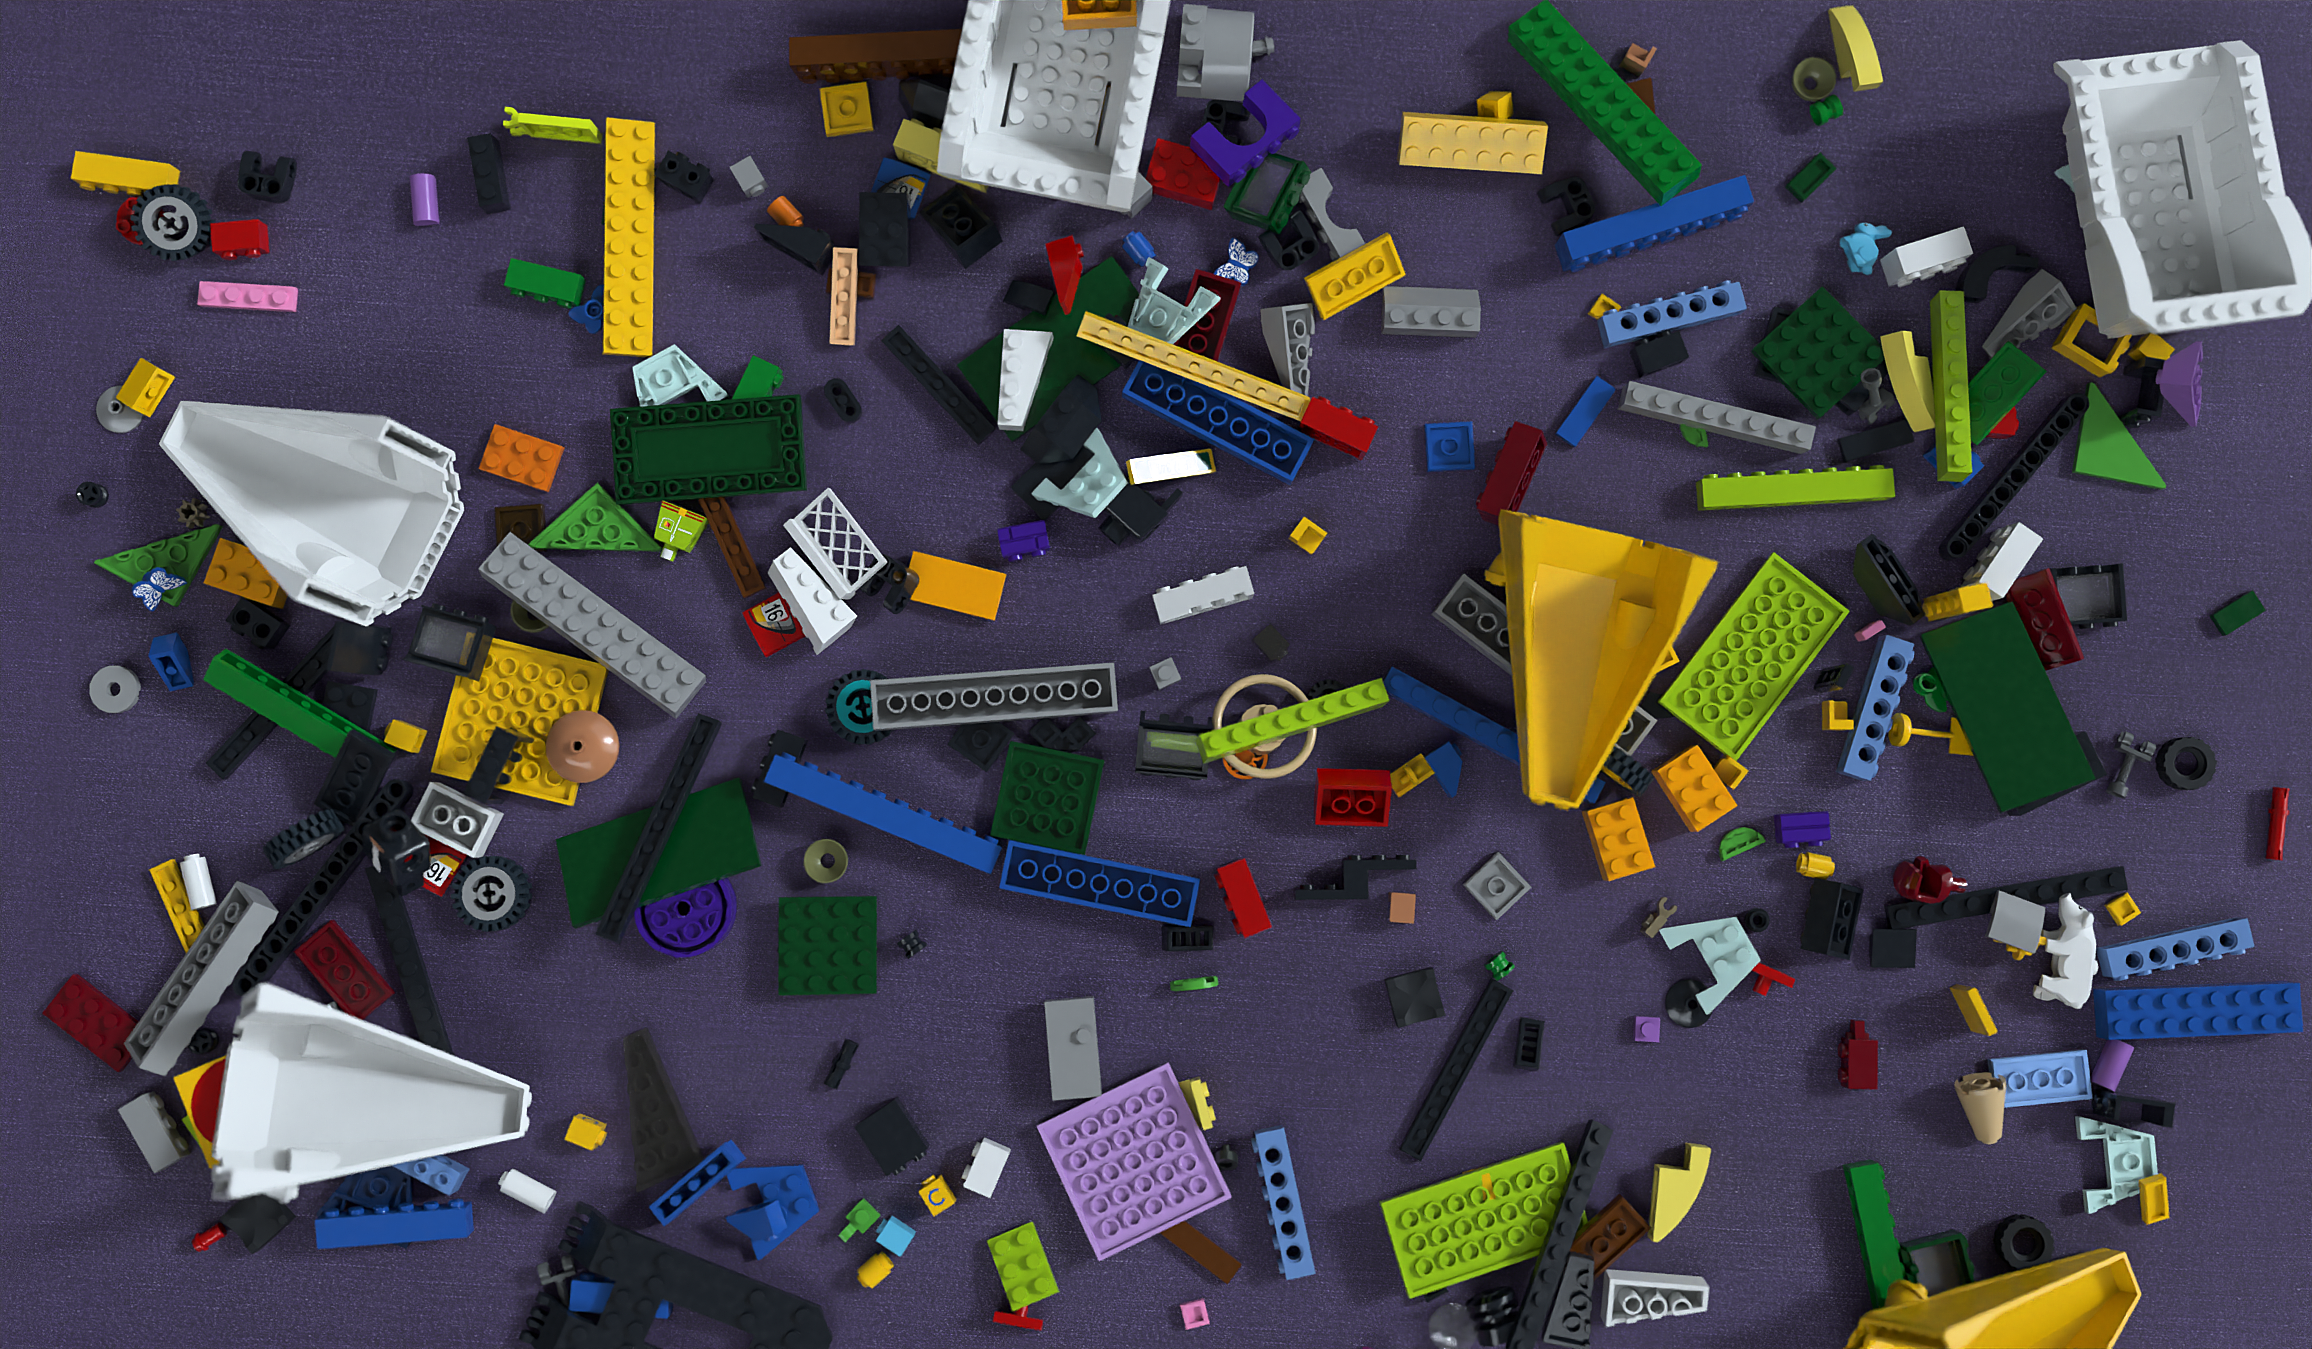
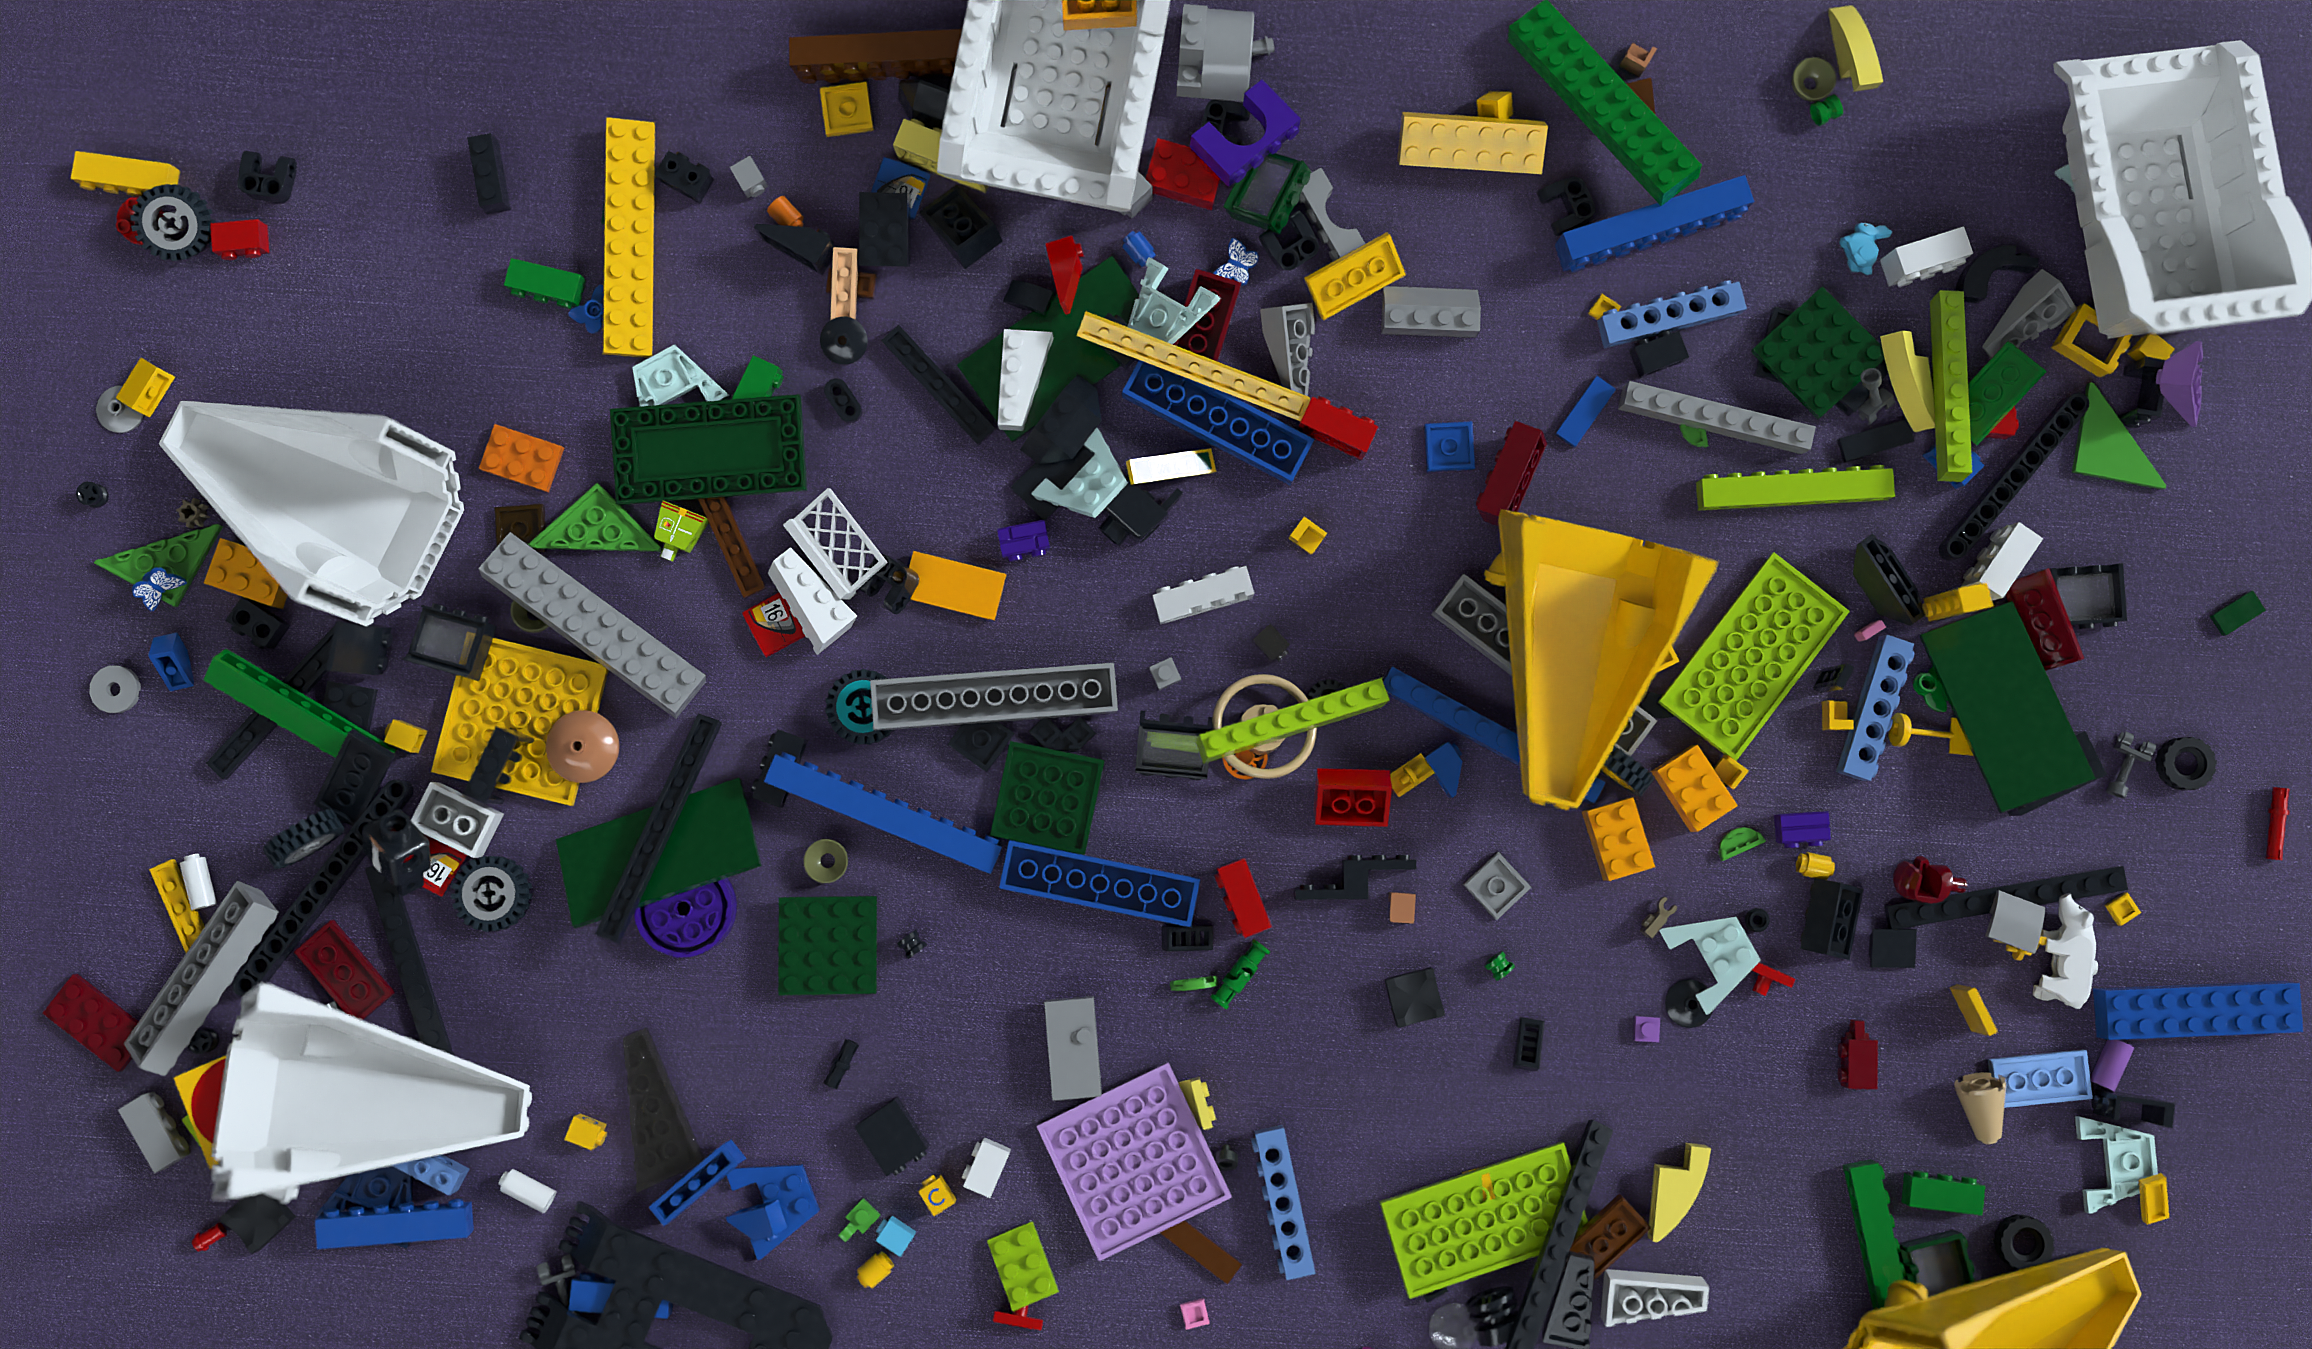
(247, 296): bright pink plate -> none
(424, 199): medium lavender brick -> none
(552, 127): neon yellow tile -> none
(855, 345): none -> black dish
(1237, 977): none -> green piece
(1455, 1069): black tile -> none
(1811, 177): dark green tile -> none
(1943, 1193): none -> green brick
(2235, 931): medium blue brick -> none

